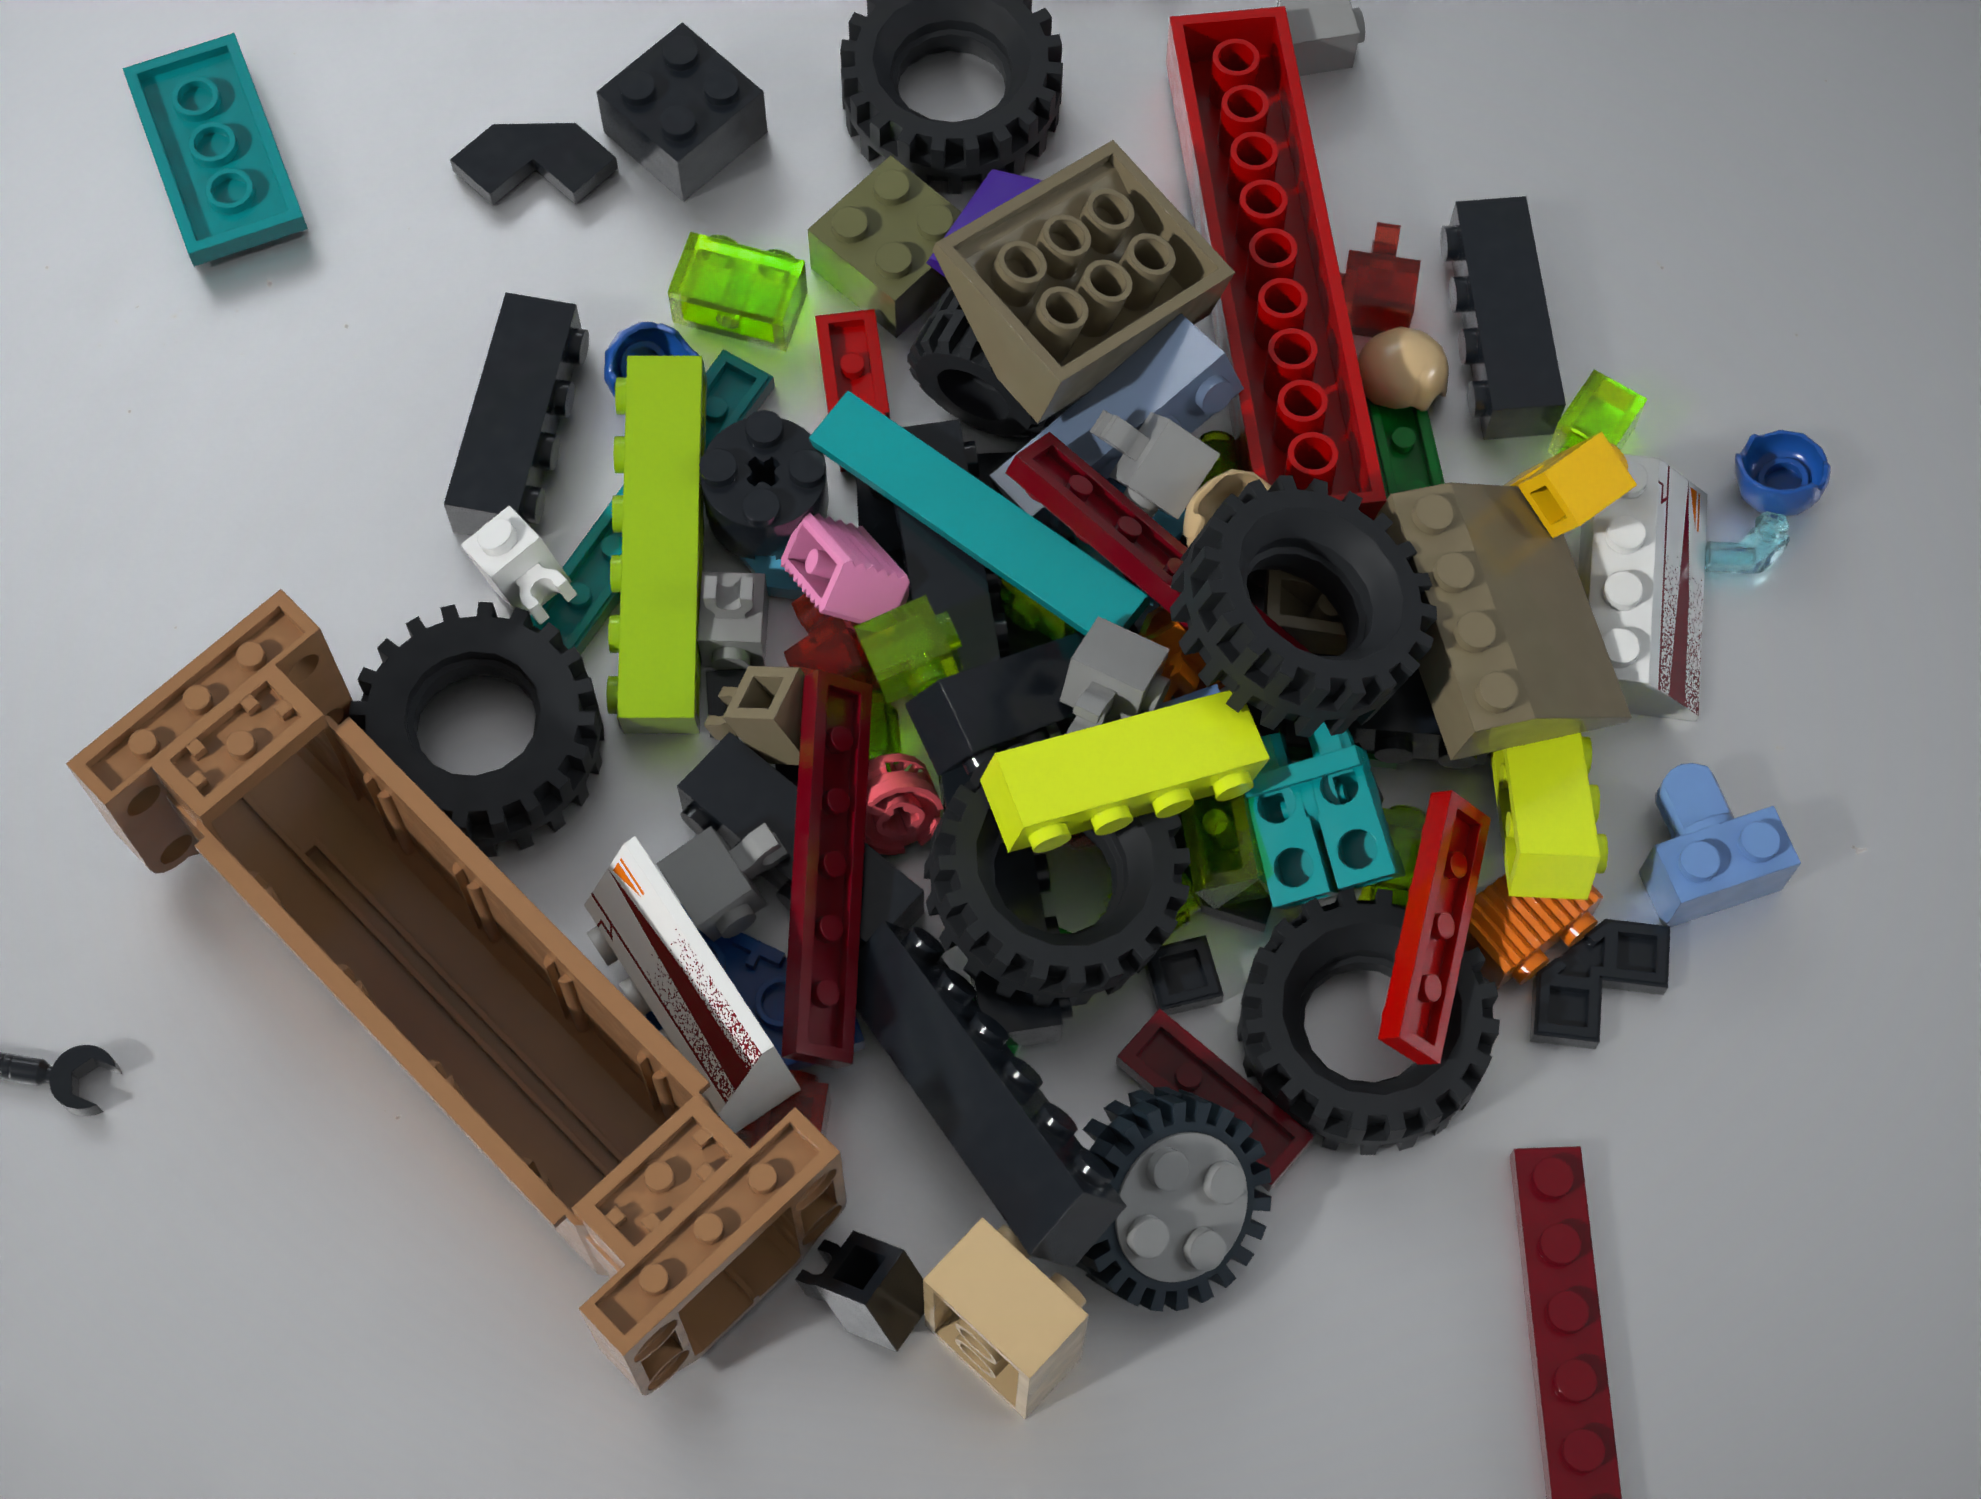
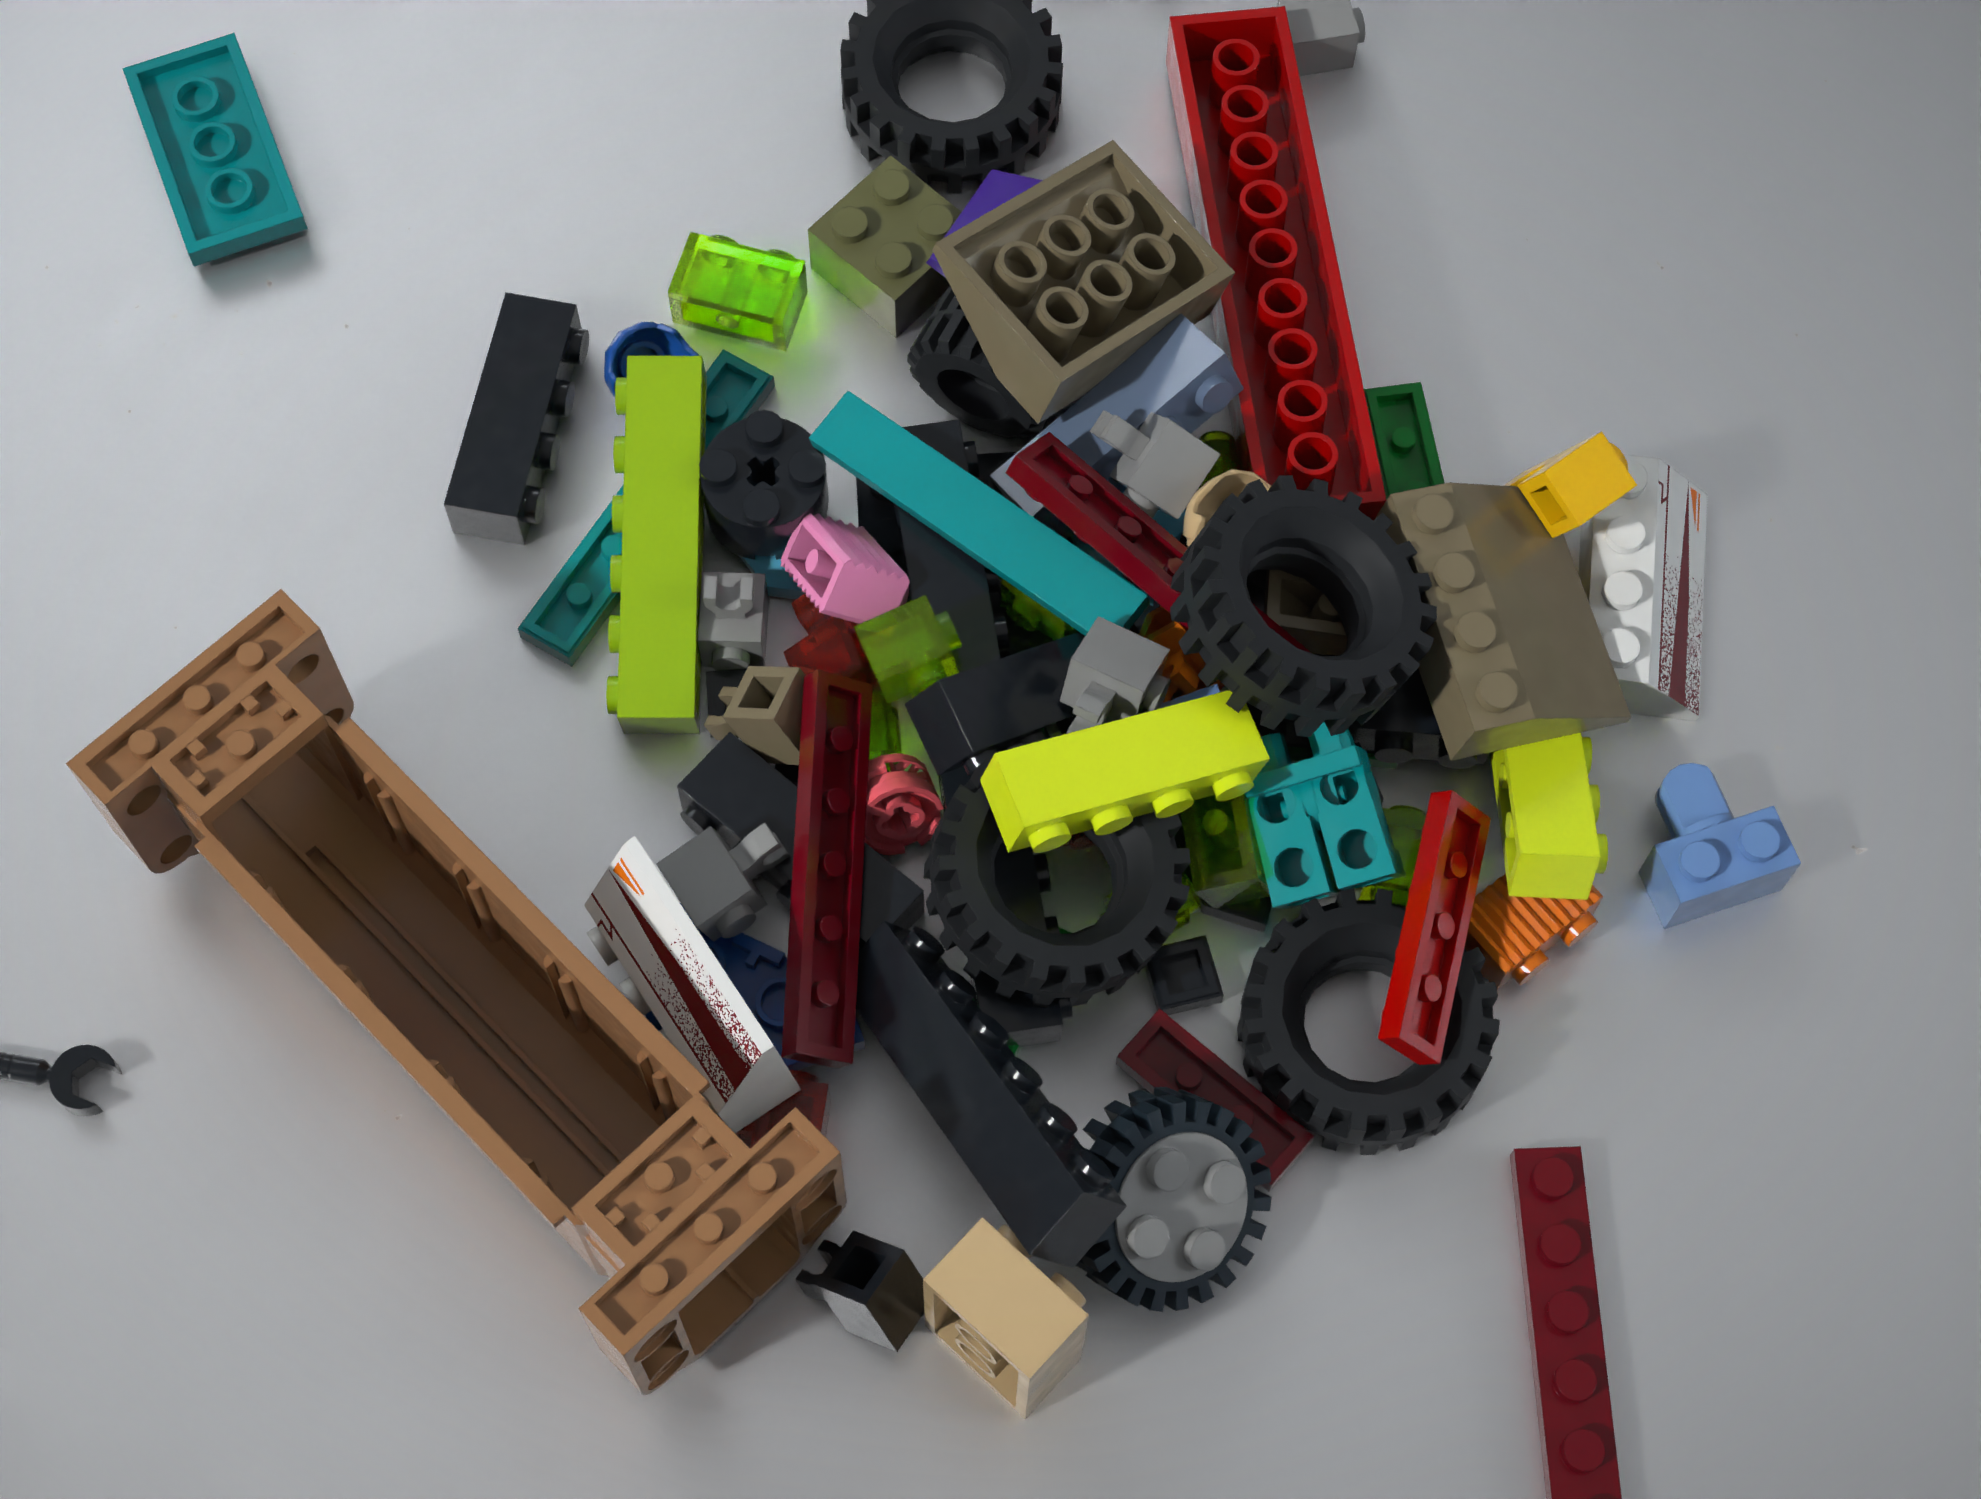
(511, 152): black tile -> none
(518, 564): white brick -> none
(566, 728): black tyre -> none
(682, 111): black brick -> none
(852, 359): red hinge -> none
(1380, 285): clear red brick -> none
(1403, 369): tan hair -> none
(1503, 318): black brick -> none
(1597, 408): clear neon green brick -> none
(1610, 957): black tile -> none
(1755, 551): clear light blue arm -> none
(1781, 472): blue hair -> none

